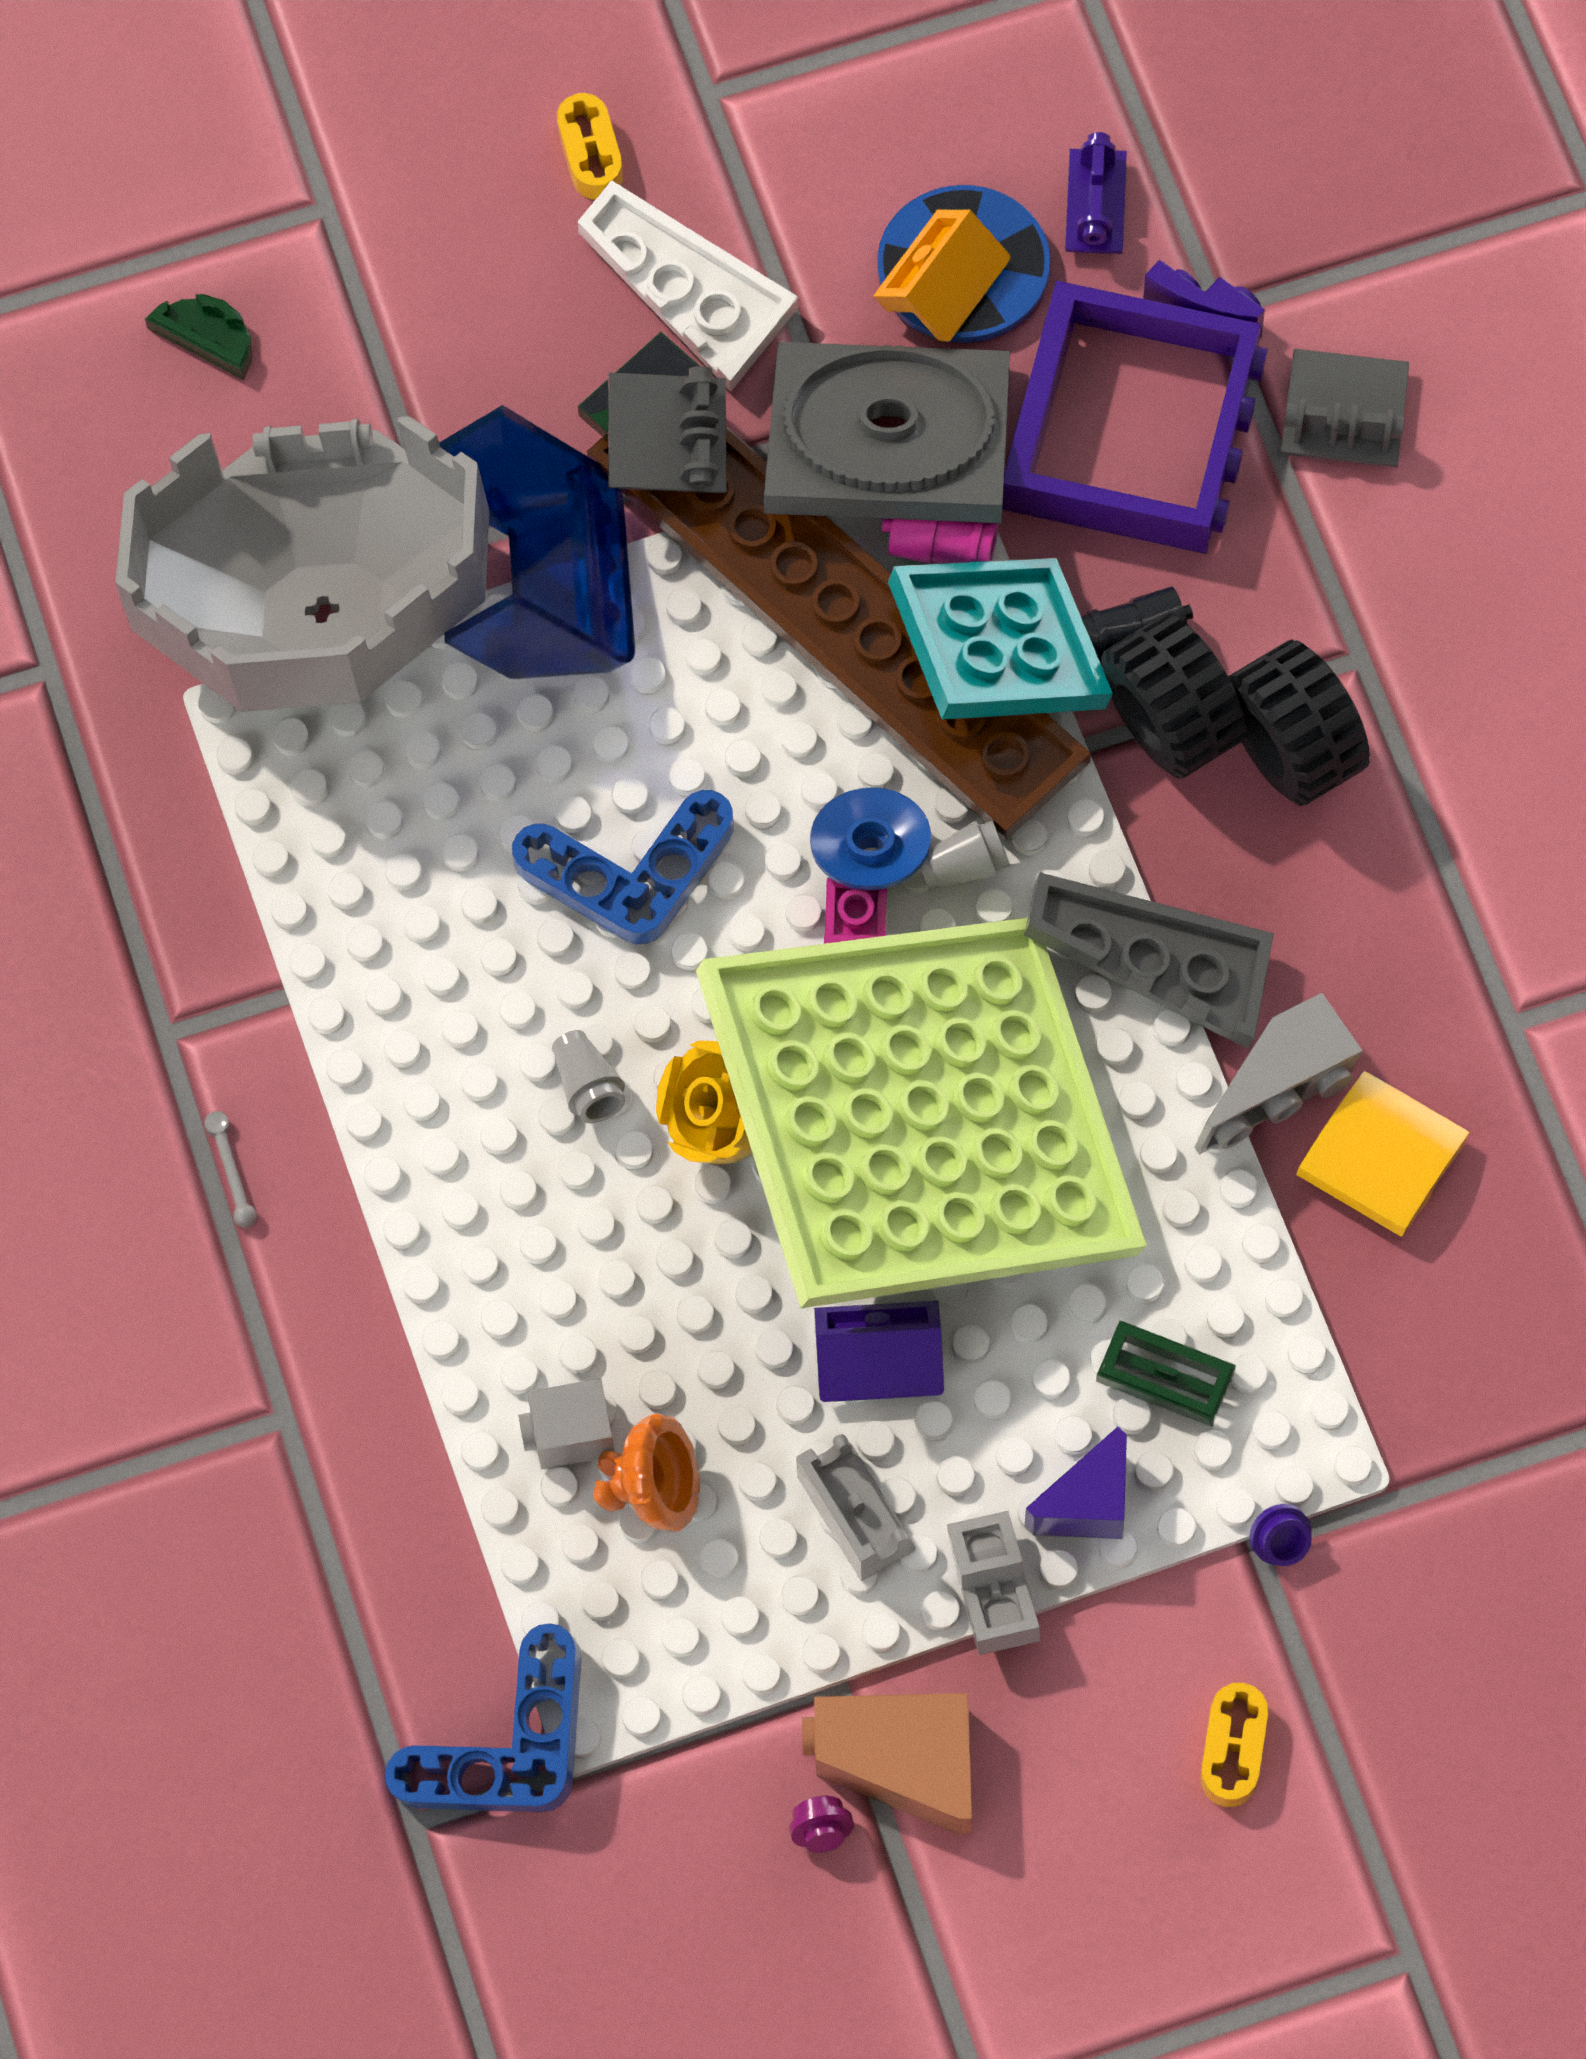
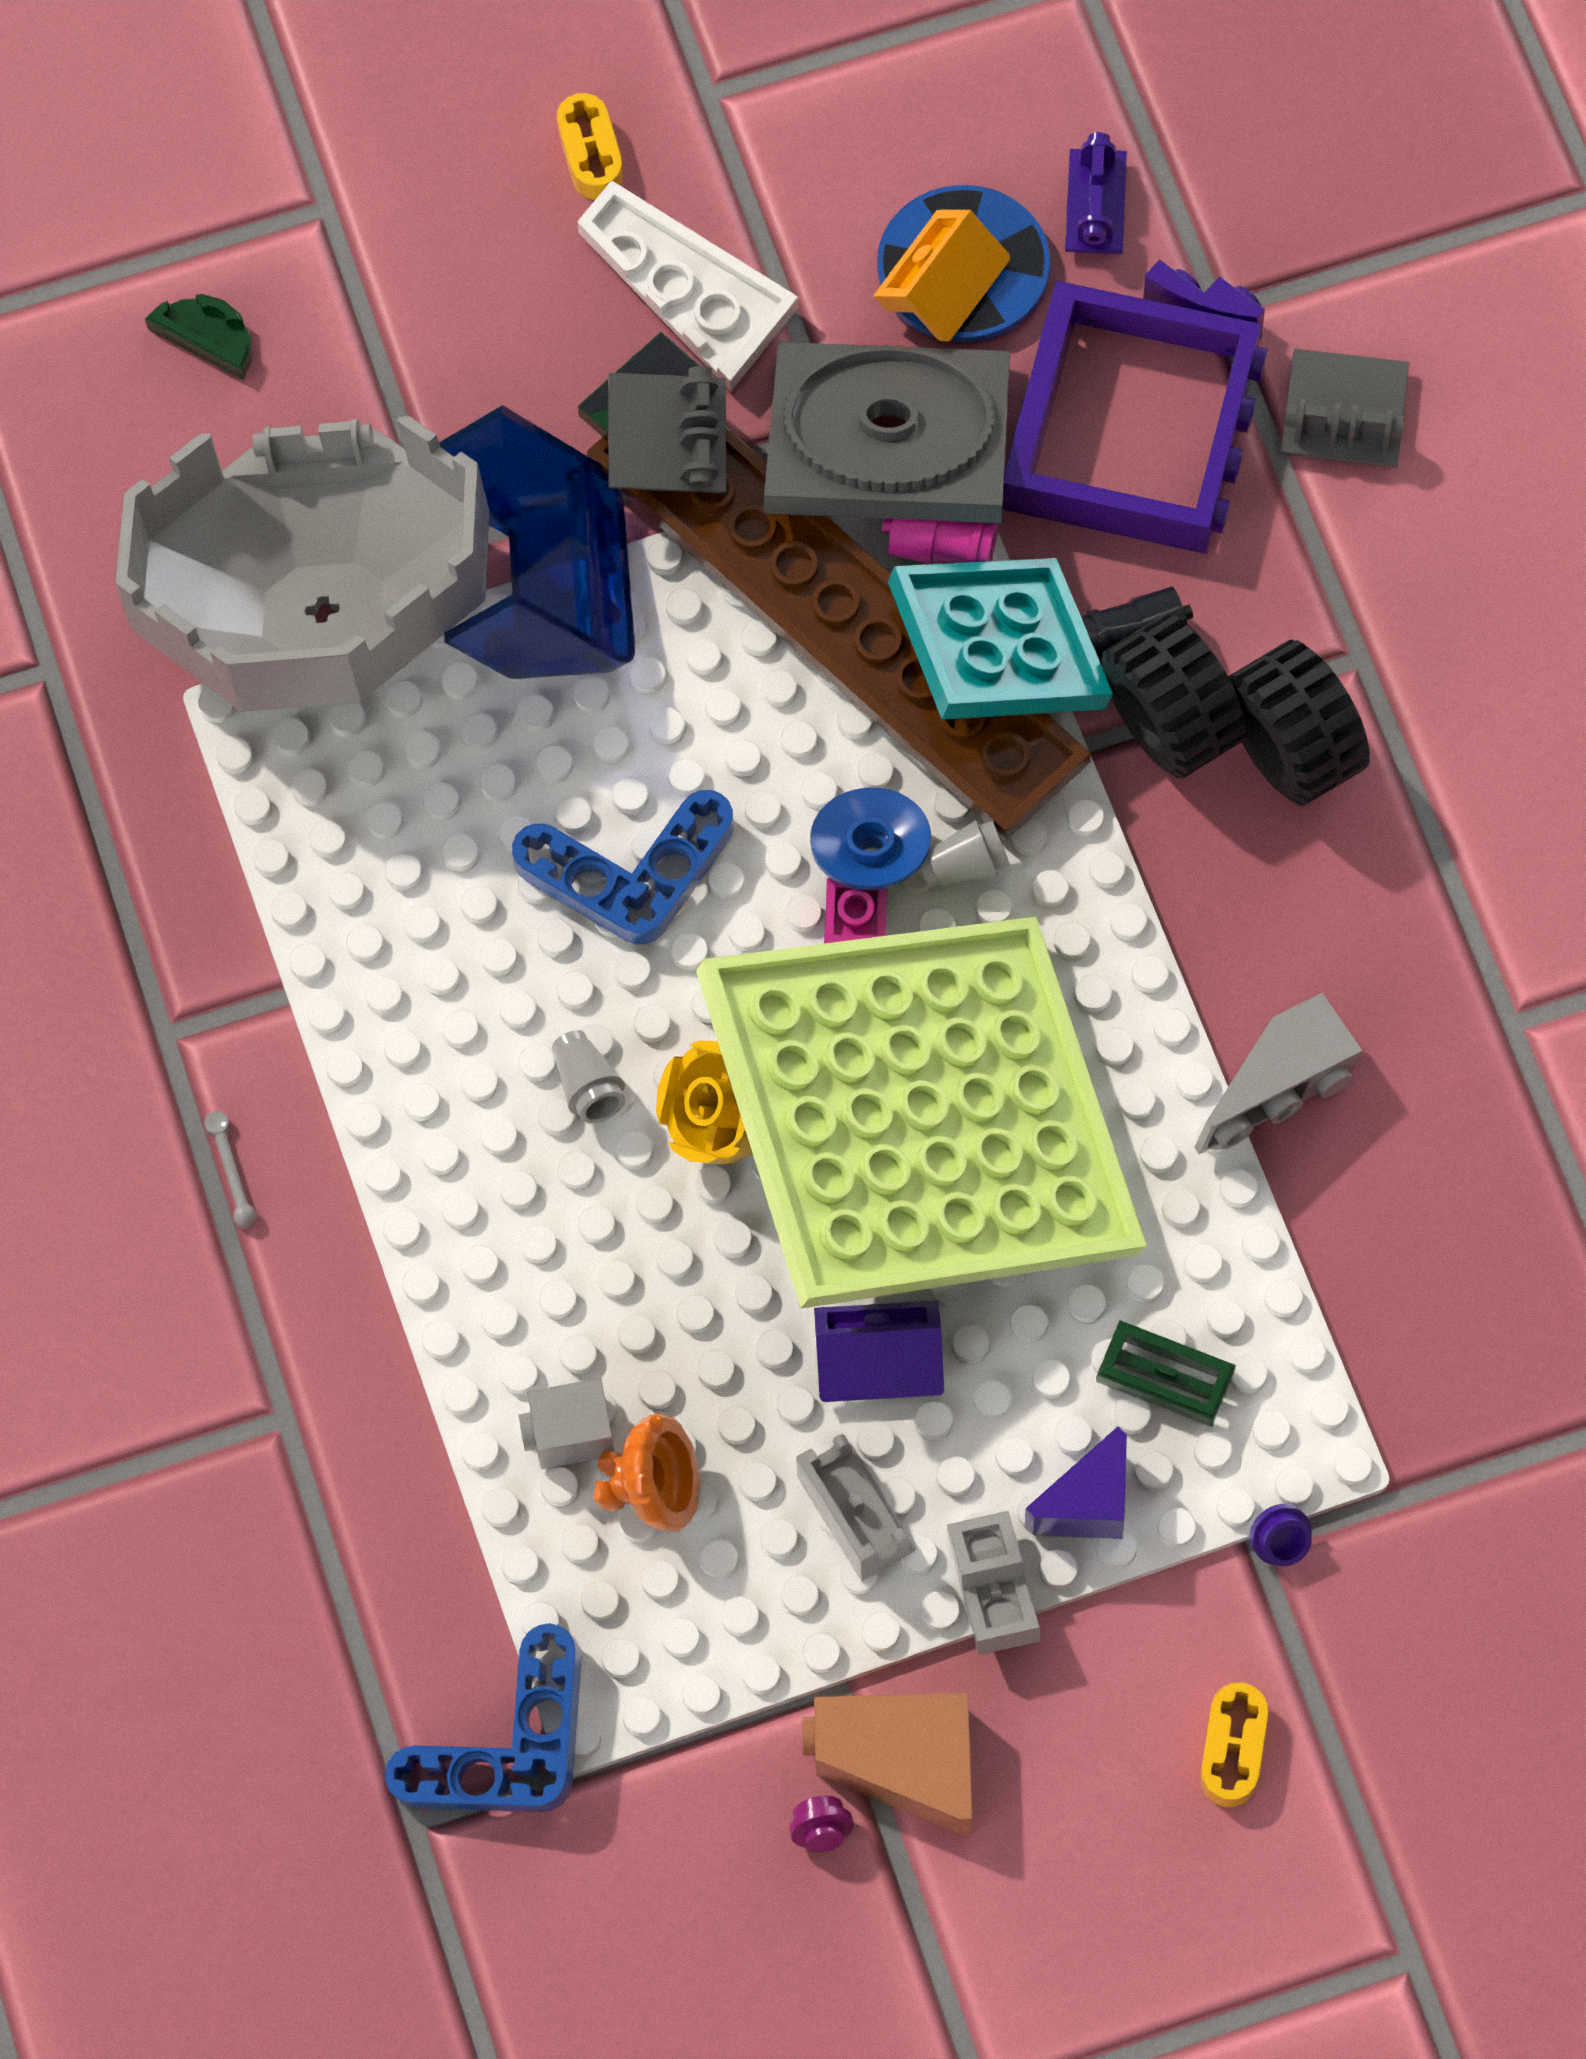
(1165, 953): dark grey wing -> none
(1382, 1153): yellow slope -> none

